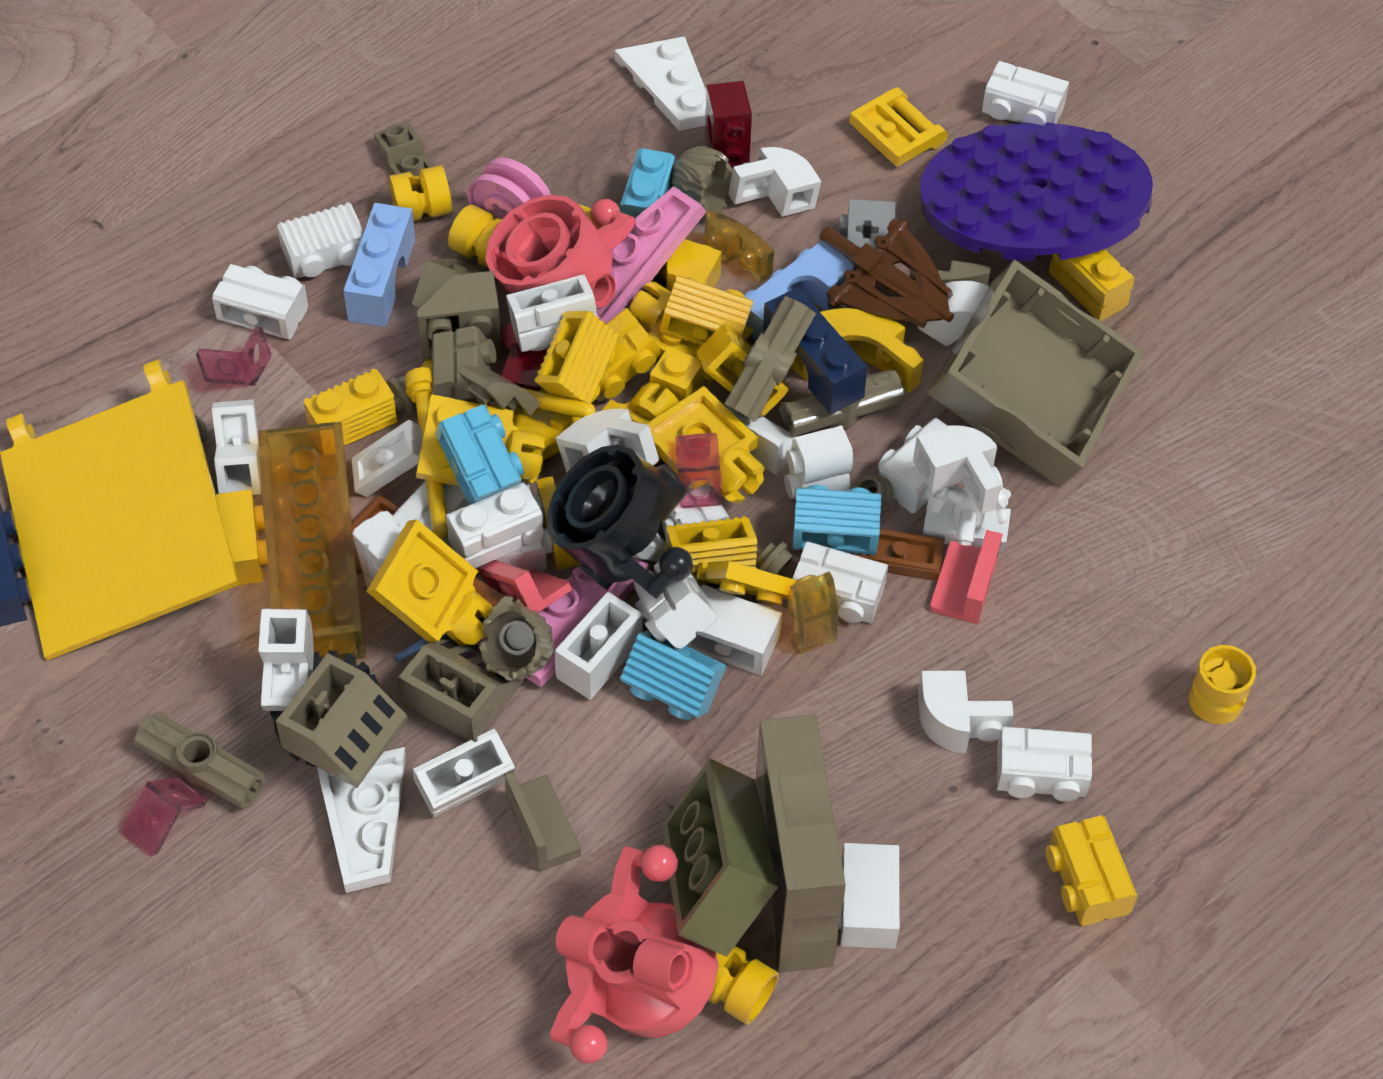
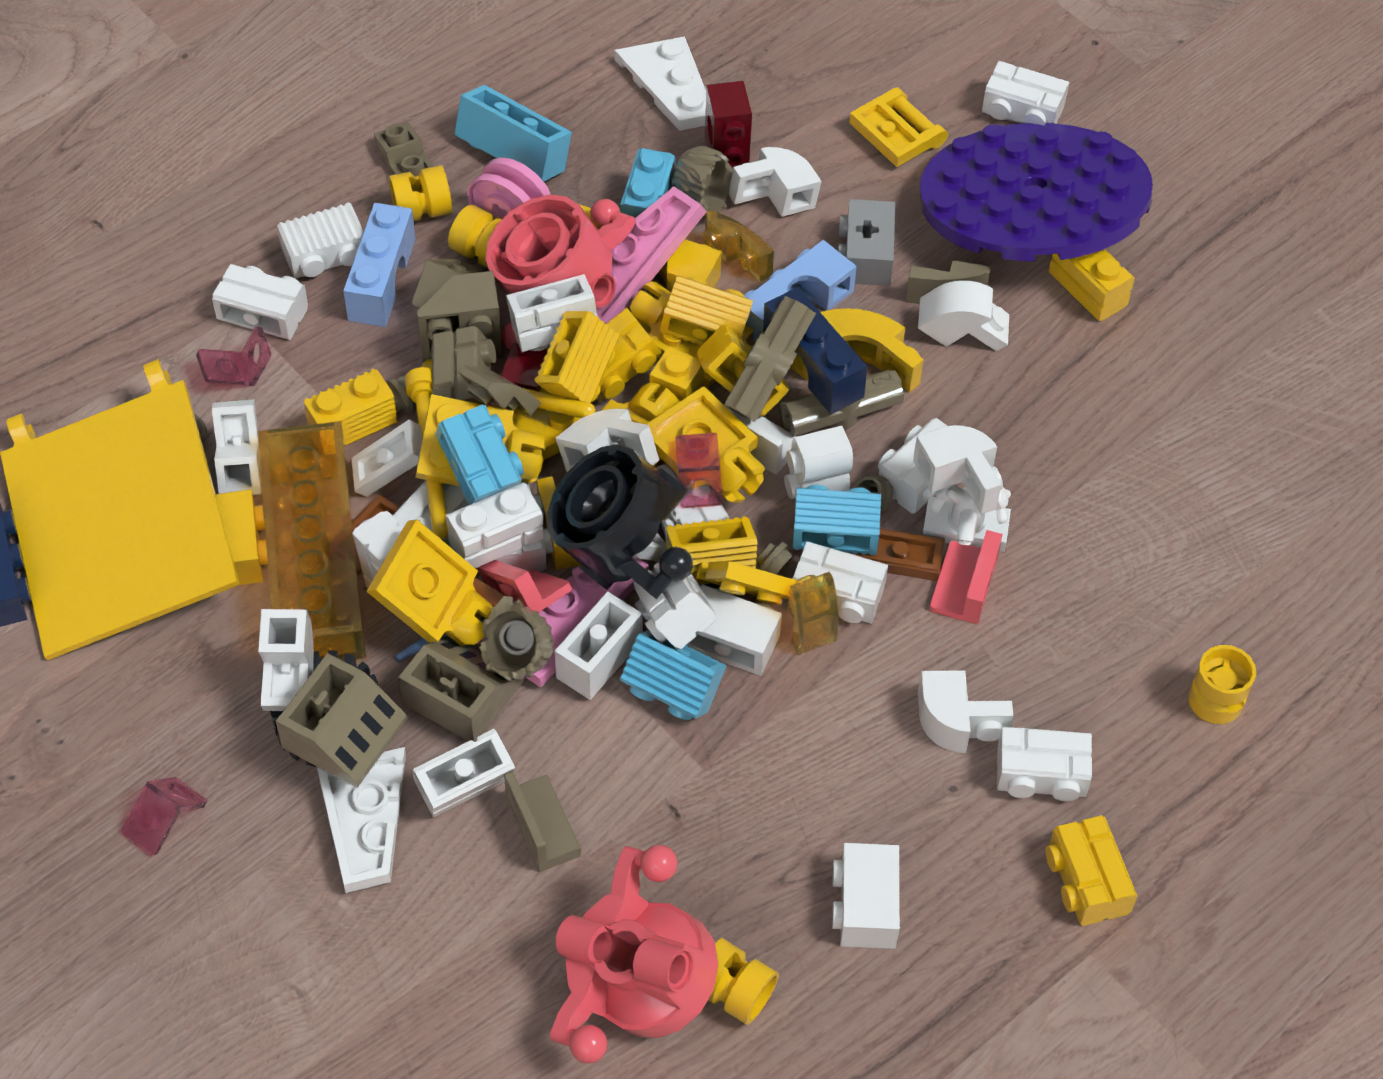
(218, 772): dark tan piece -> none
(512, 131): none -> medium azure brick
(722, 858): olive brick -> none
(802, 843): dark tan tile -> none
(917, 300): reddish brown bar -> none
(1036, 373): dark tan tile -> none

